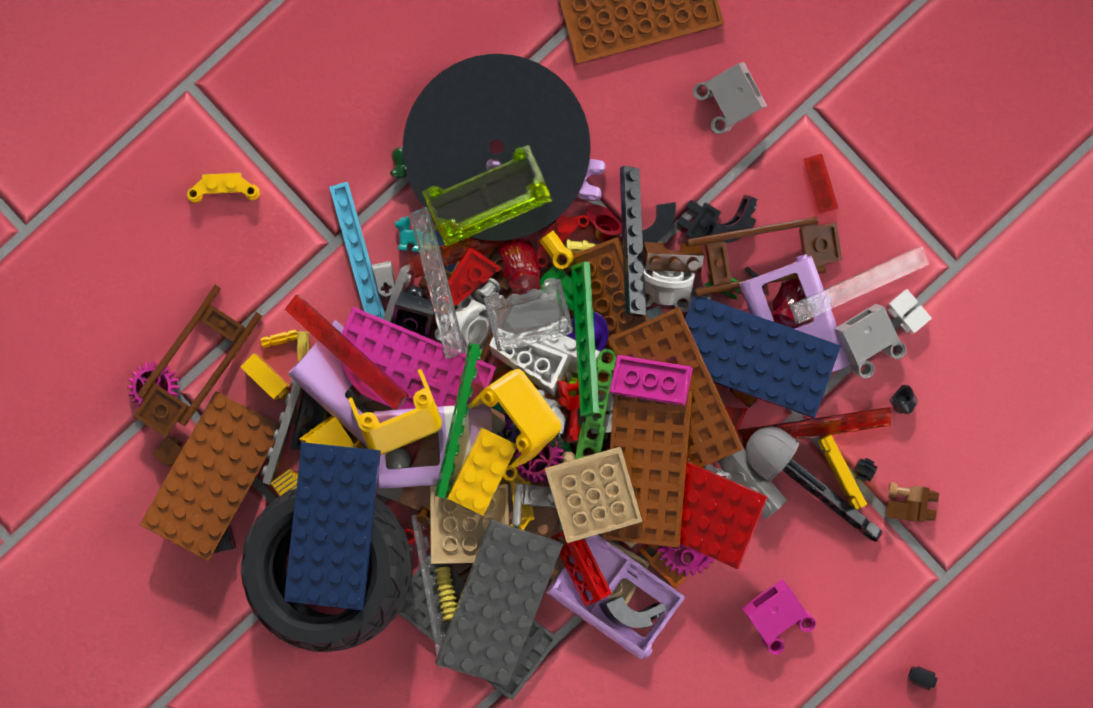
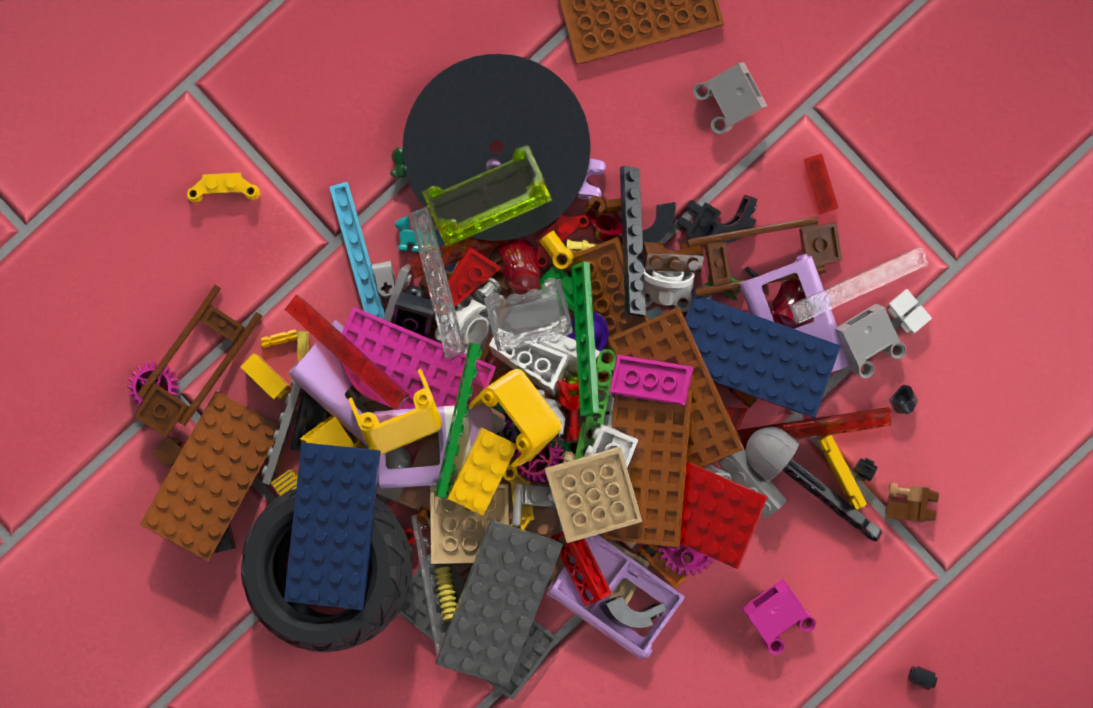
(601, 205): none -> reddish brown piece
(609, 438): none -> white plate

